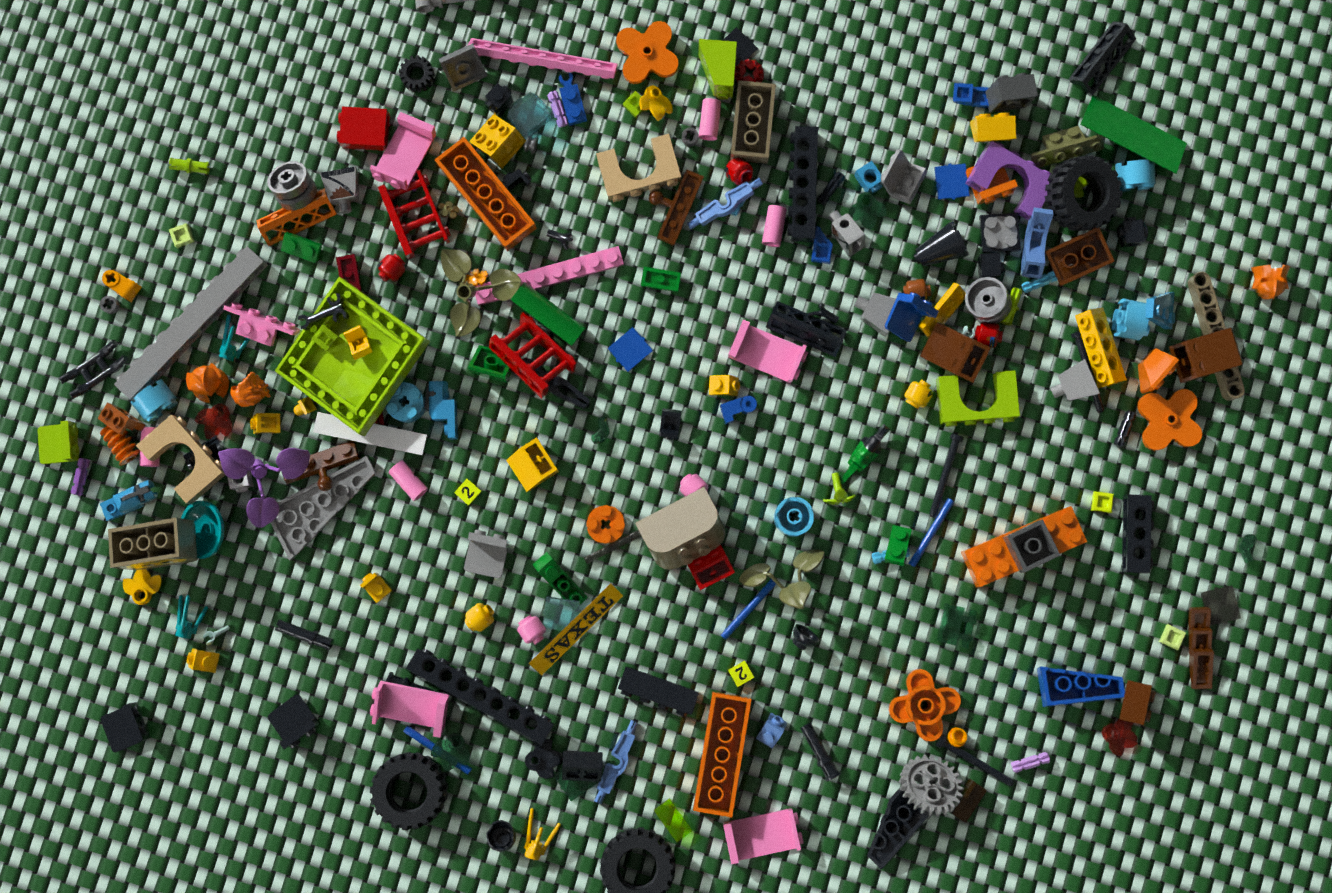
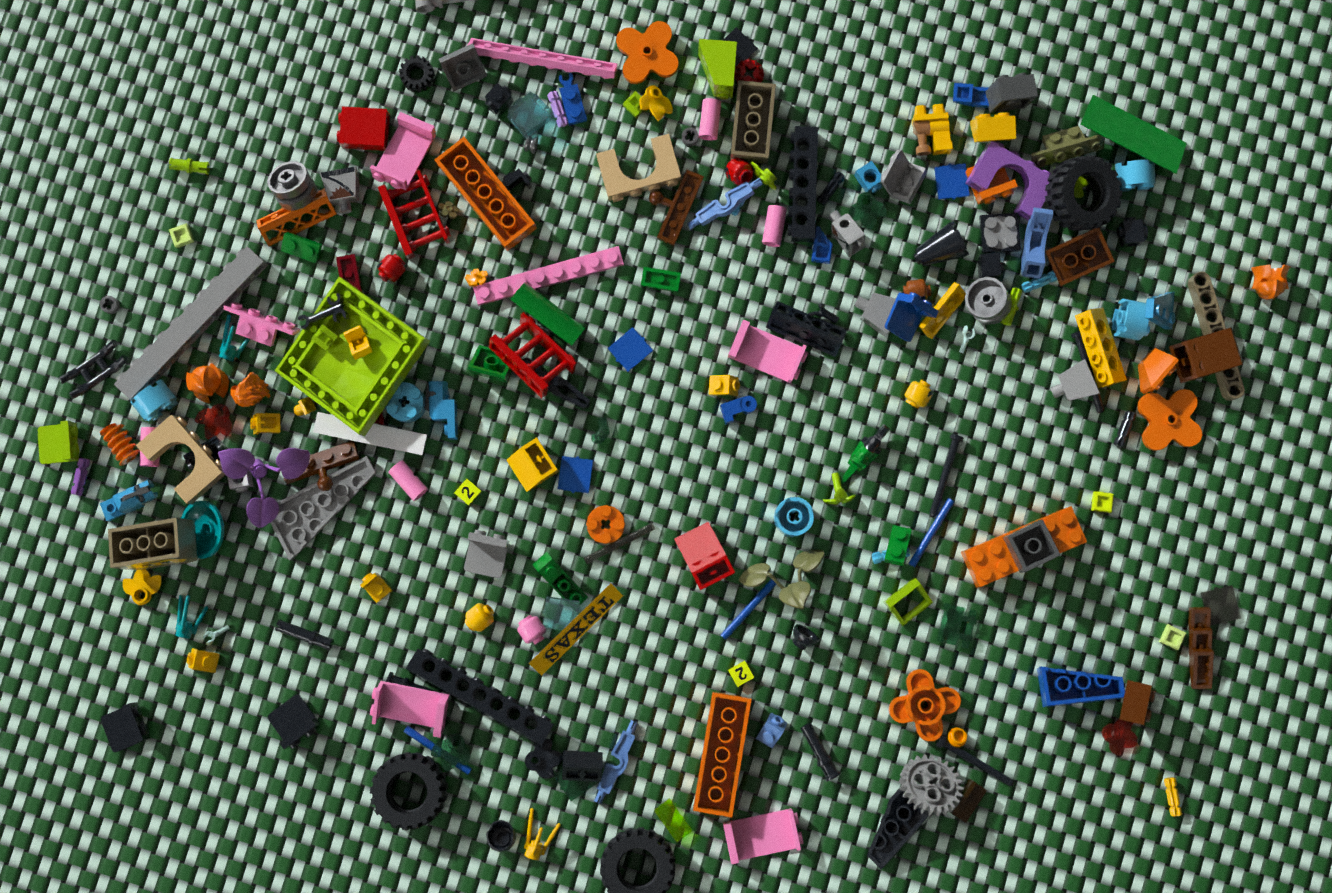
(119, 419): dark orange bracket -> none
(123, 286): light orange piece -> none
(463, 316): olive plant -> none
(498, 140): yellow bracket -> none
(562, 238): black bar -> none
(575, 474): none -> blue piece
(658, 690): black brick -> none
(670, 423): black bracket -> none
(683, 530): brick -> none
(692, 483): bright pink head -> none
(765, 176): none -> lime plate
(901, 593): none -> lime tile
(932, 125): none -> yellow hips
(954, 411): lime arch -> none
(955, 352): reddish brown slope -> none
(988, 334): red head -> none
(1030, 762): lavender axle -> none
(1101, 54): black fence -> none
(1130, 543): black brick -> none
(1173, 796): none -> yellow axle
(1246, 545): clear green arm -> none

